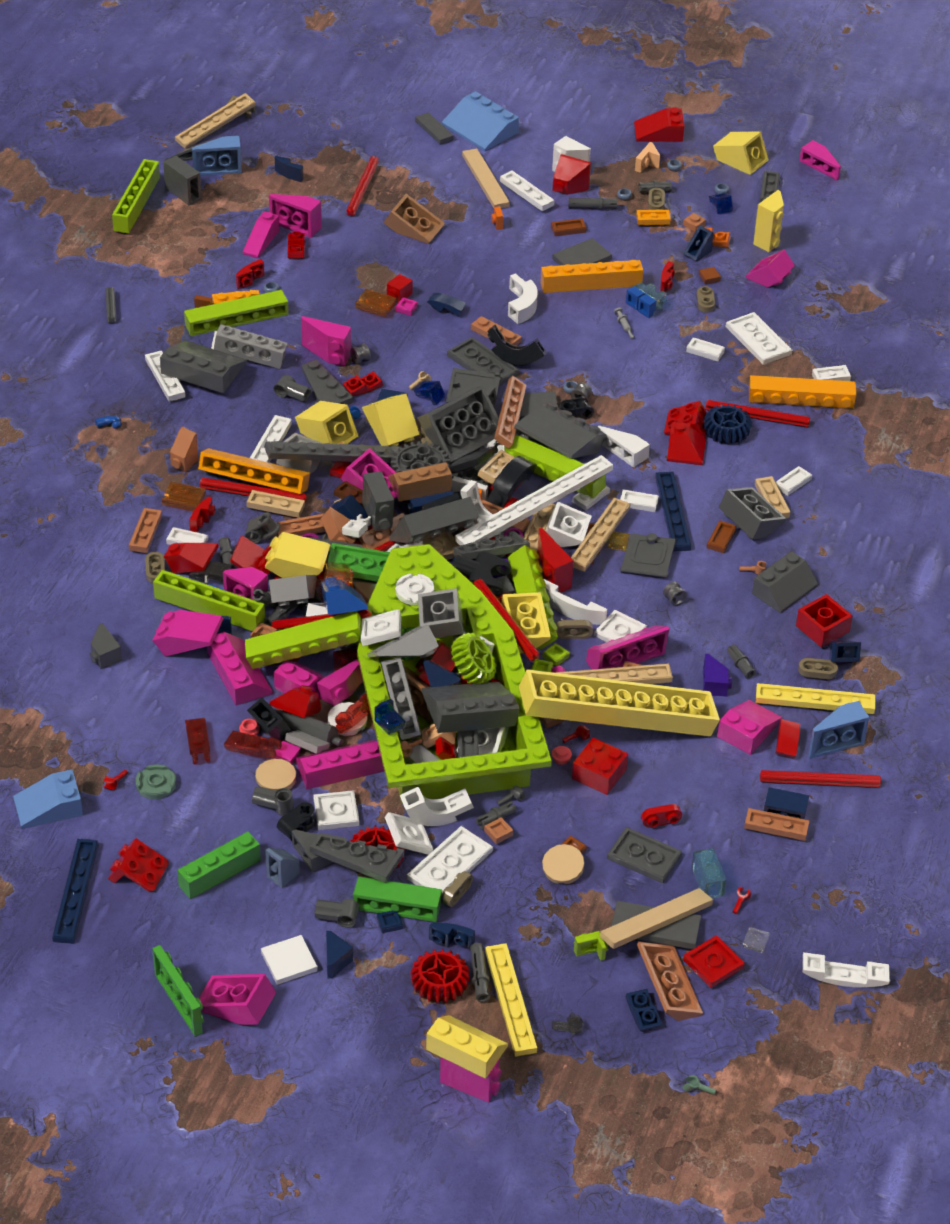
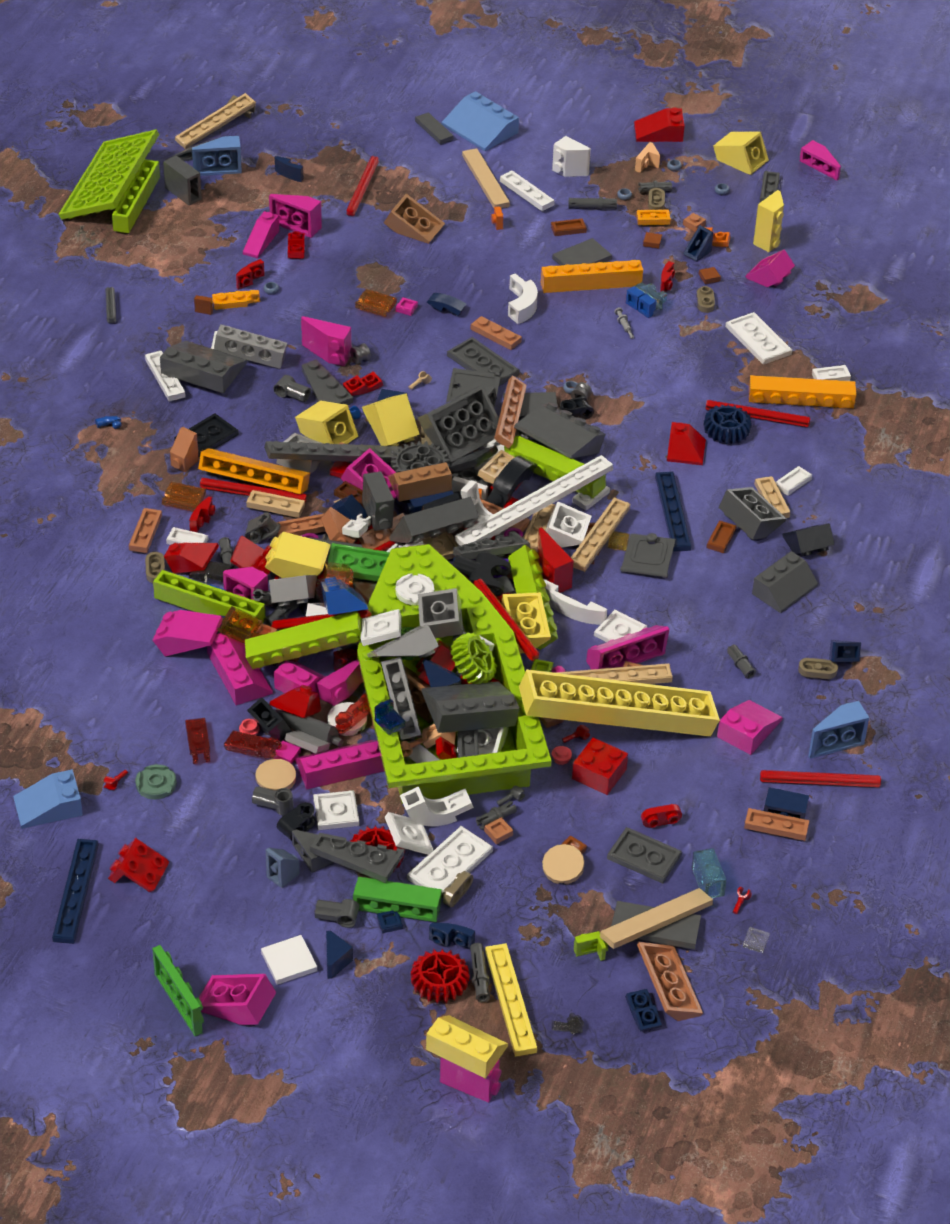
(105, 648): dark grey slope -> none
(109, 175): none -> lime plate
(213, 432): none -> black tile
(219, 865): bright green brick -> none
(236, 312): lime brick -> none
(239, 624): none -> clear orange plate
(275, 432): white plate -> none
(400, 287): red brick -> none
(431, 389): clear blue bracket -> none
(515, 354): black arch -> none
(556, 654): lime tile -> none
(571, 175): red slope -> none
(574, 629): dark tan plate -> none
(626, 446): white slope -> none
(640, 500): white tile -> none
(652, 240): none -> dark orange tile
(674, 593): flat silver wheel -> none
(690, 414): red bracket -> none
(694, 1083): sand green hand -> none
(705, 349): white tile -> none
(713, 961): red plate -> none
(715, 677): dark purple slope -> none
(723, 202): clear blue bracket -> none
(760, 567): nougat hand -> none
(787, 738): red slope -> none
(810, 539): none -> black slope
(811, 697): light yellow plate -> none
(824, 620): red brick -> none
(845, 974): white slope -> none

